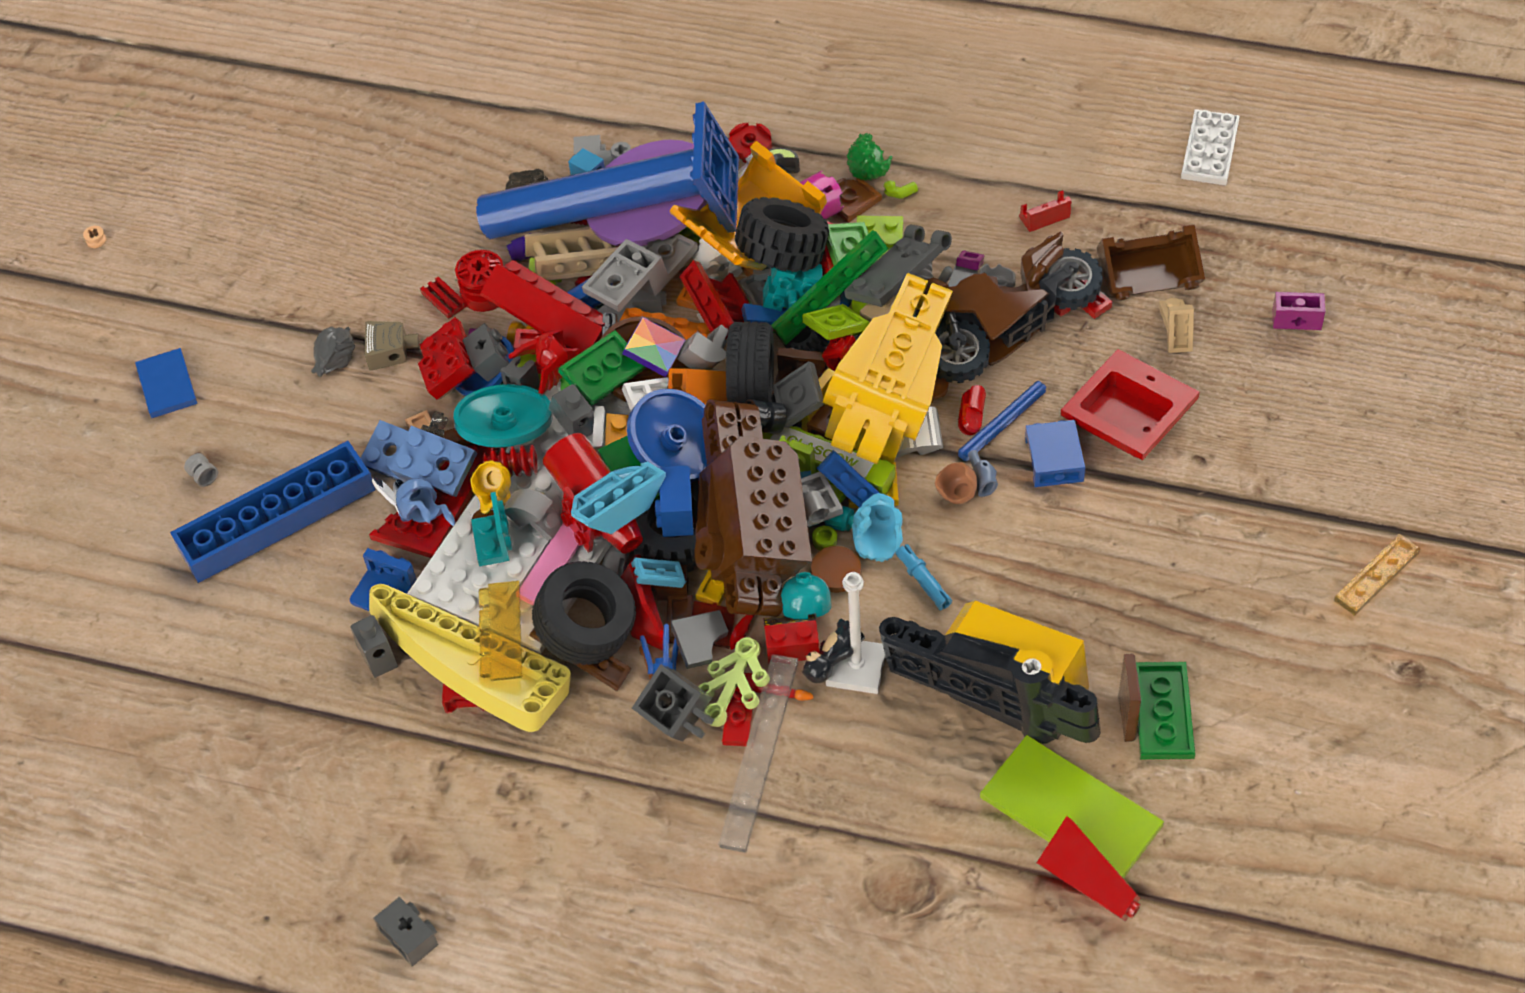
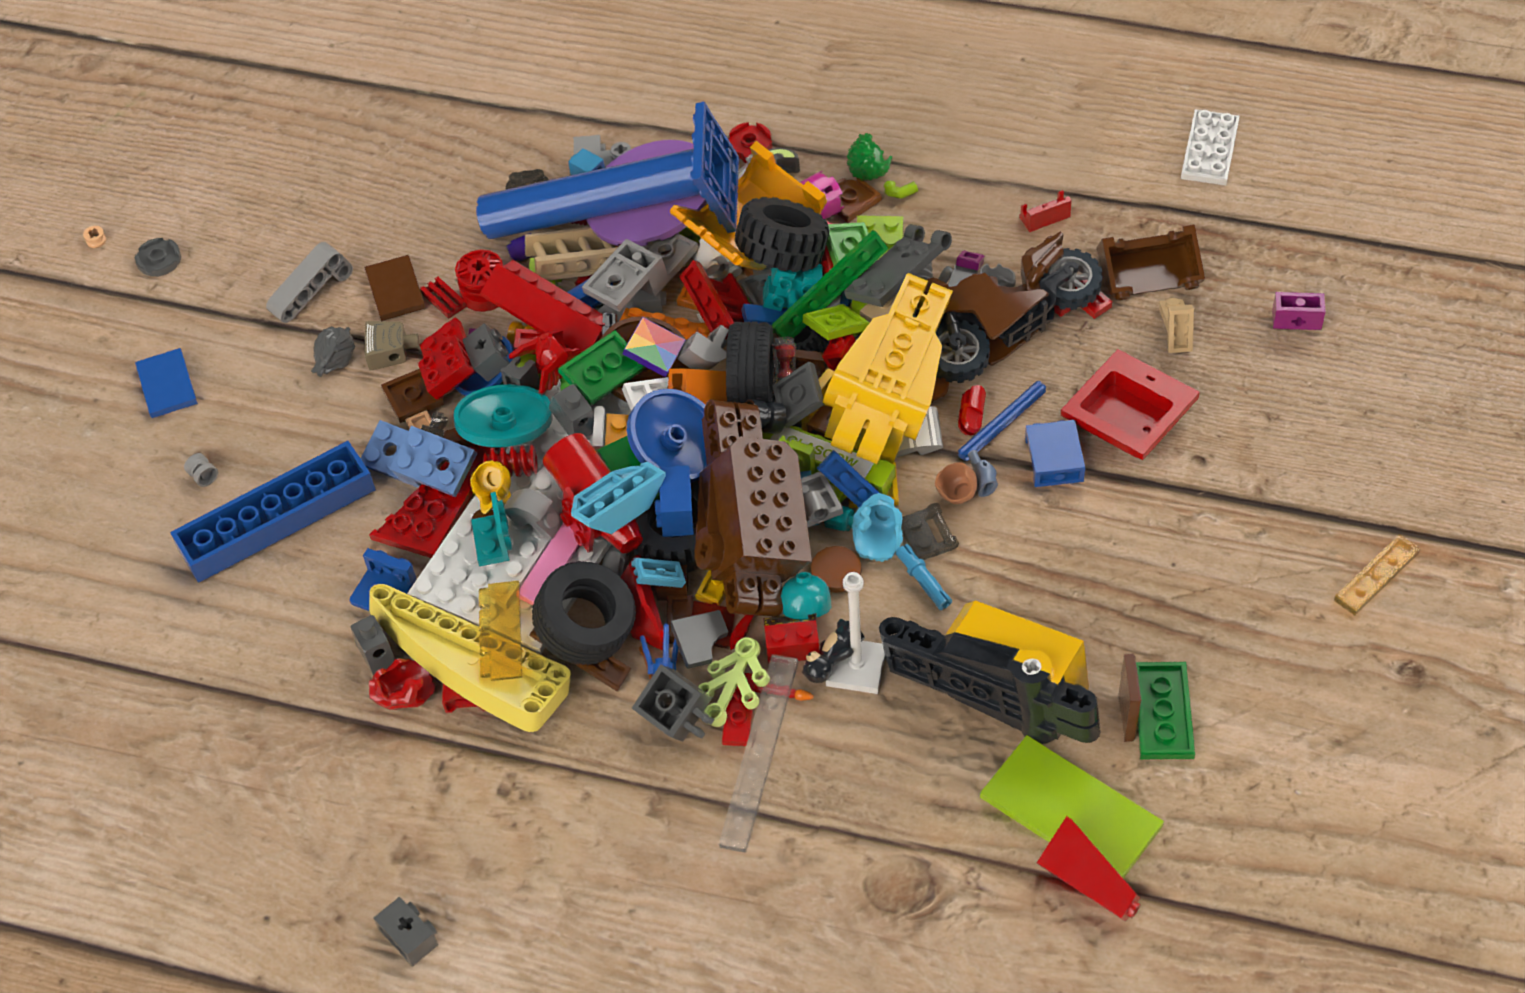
(158, 257): none -> dark grey tile
(307, 280): none -> light grey beam
(395, 287): none -> reddish brown tile
(401, 685): none -> red hair
(409, 395): none -> reddish brown plate
(414, 500): medium blue hair -> none
(784, 352): none -> clear piece
(824, 537): lime tile -> none
(921, 537): none -> clear smoke plate

